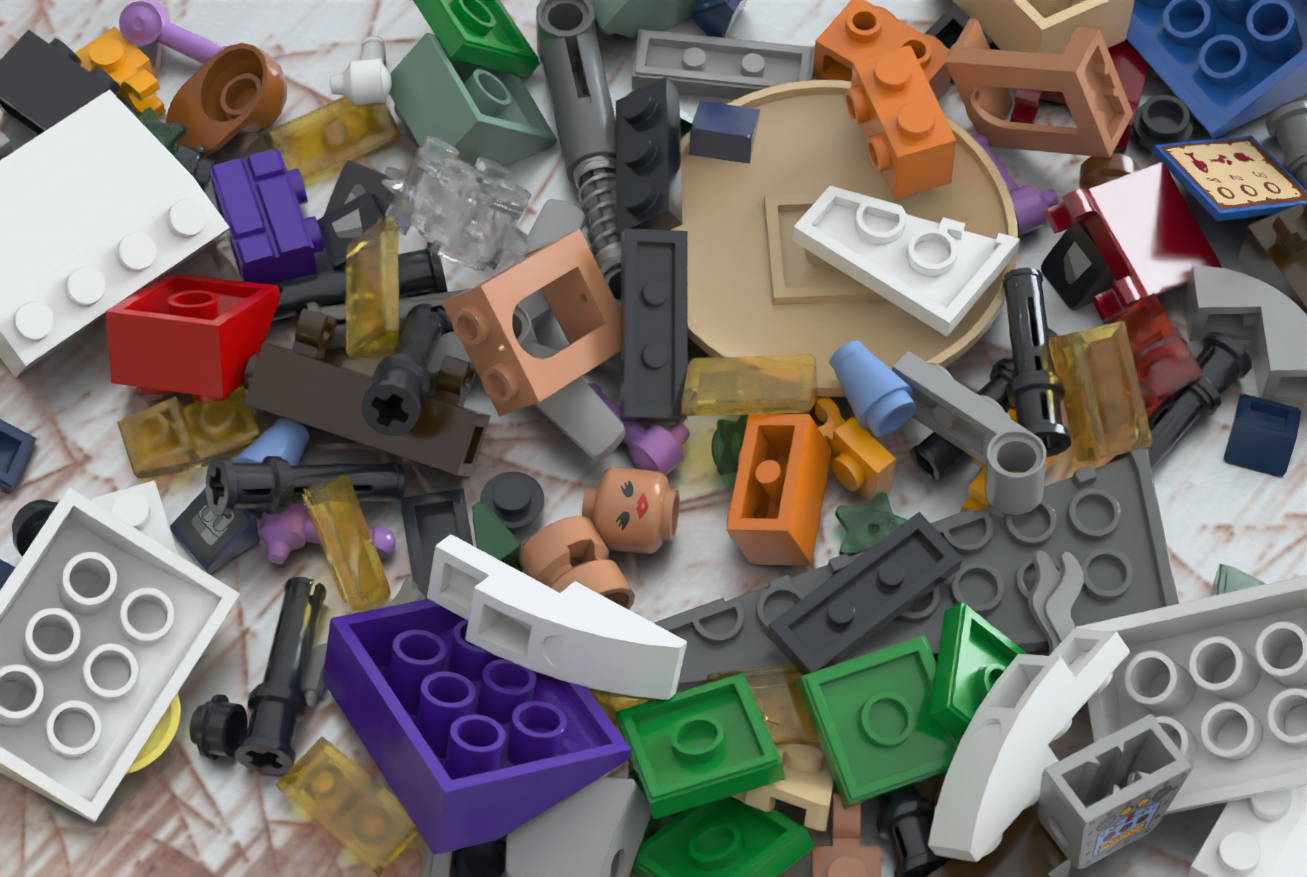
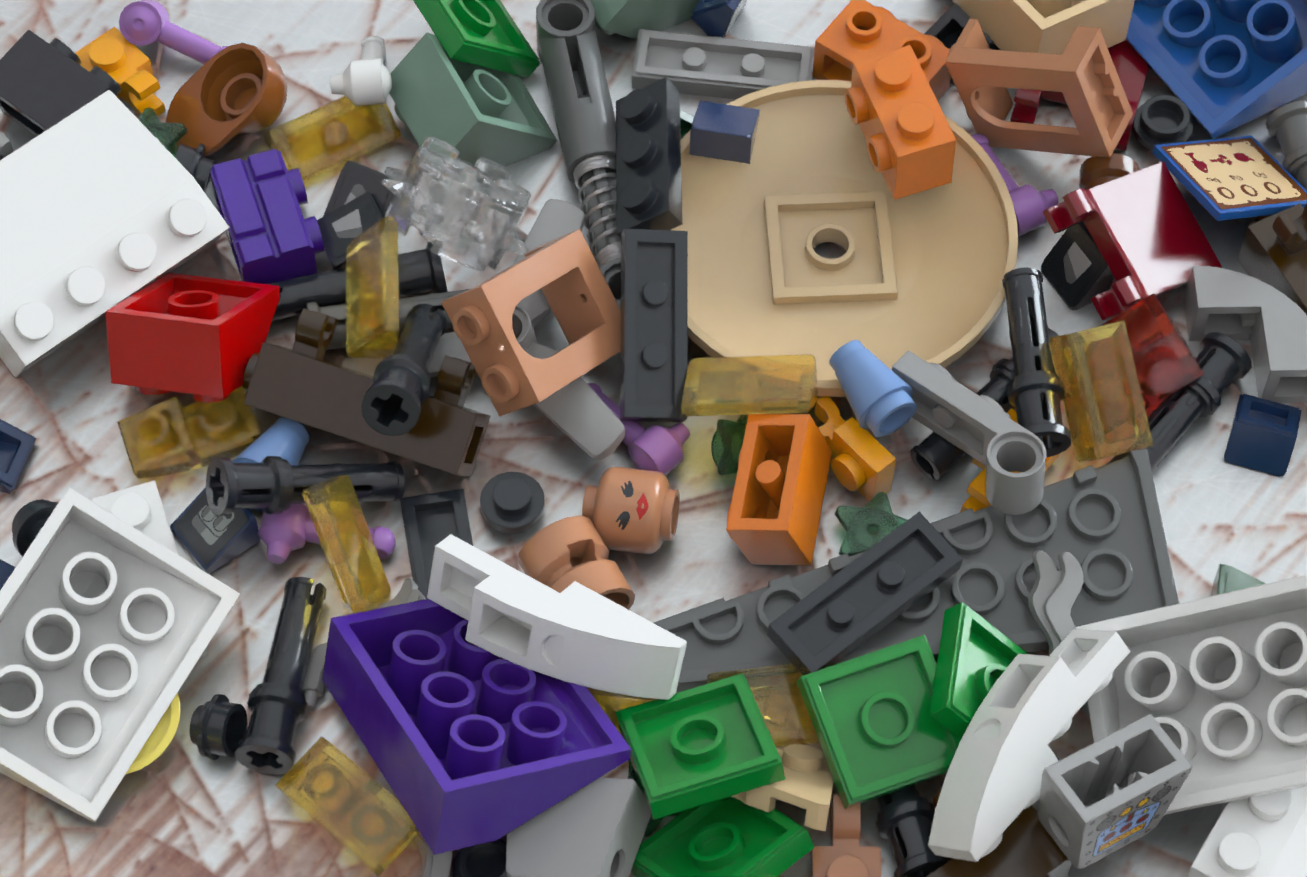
(495, 537): dark green slope -> none
(908, 260): white wing -> none

